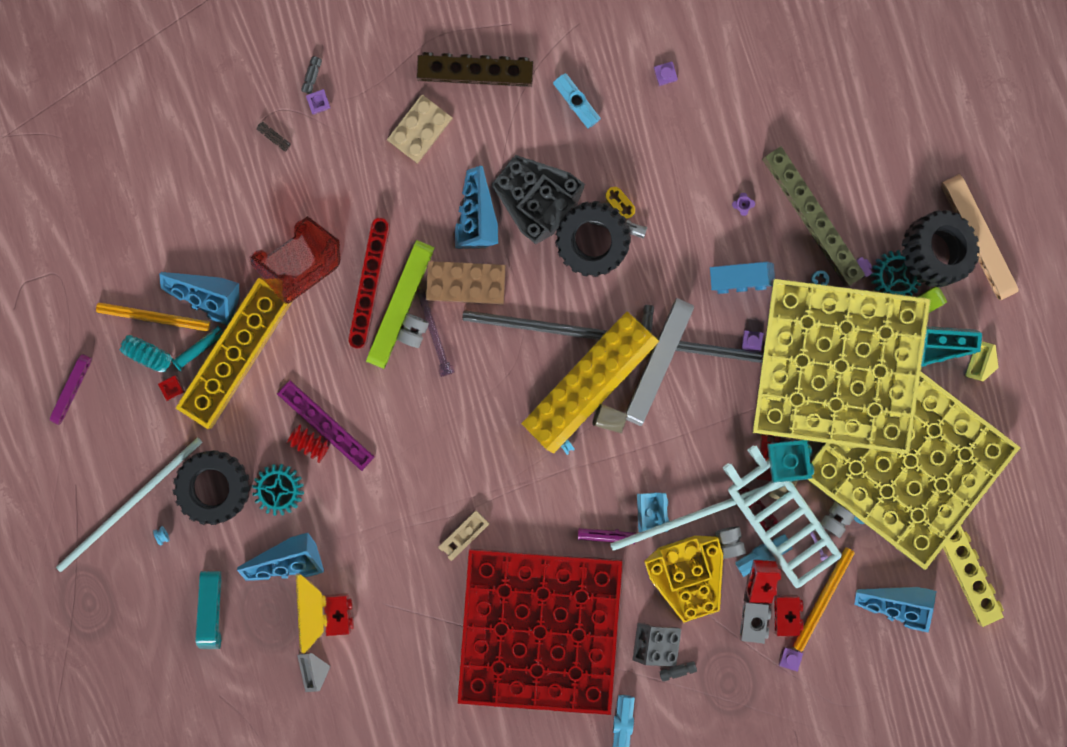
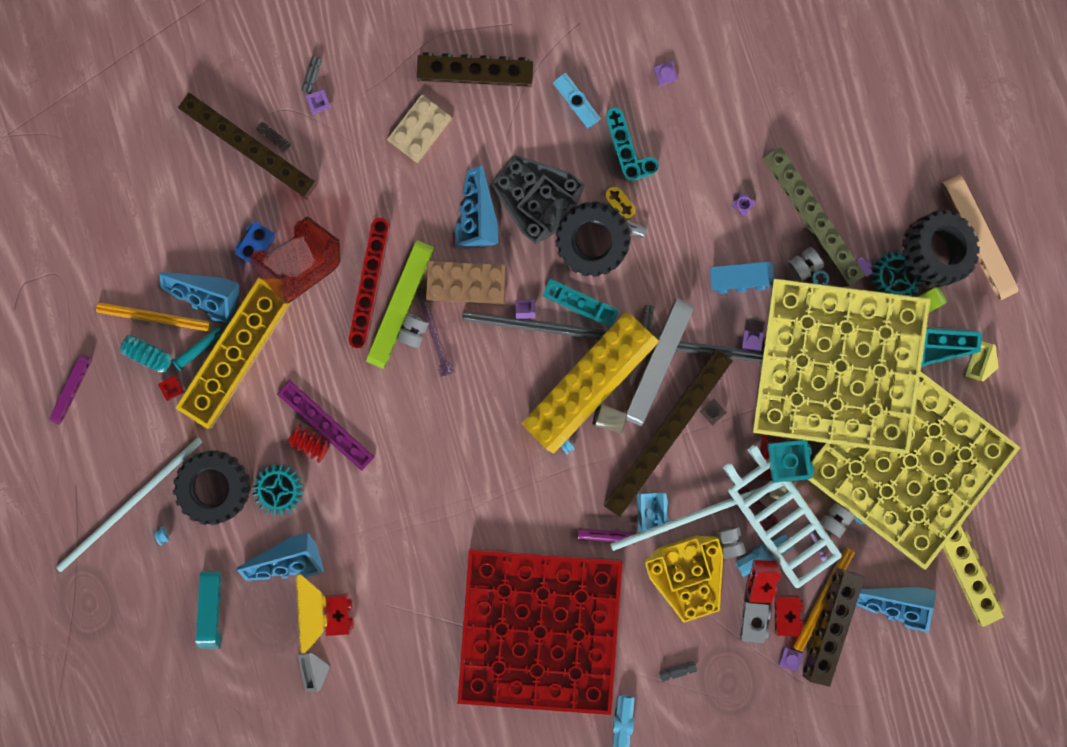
(247, 145): none -> dark brown brick
(250, 240): none -> blue brick
(464, 534): tan plate -> none
(525, 309): none -> medium lavender plate
(580, 303): none -> teal slope
(620, 145): none -> teal beam
(656, 645): dark grey bracket -> none
(668, 432): none -> dark brown brick
(713, 412): none -> clear smoke plate
(799, 266): none -> light grey wheel
(836, 636): none -> dark brown brick

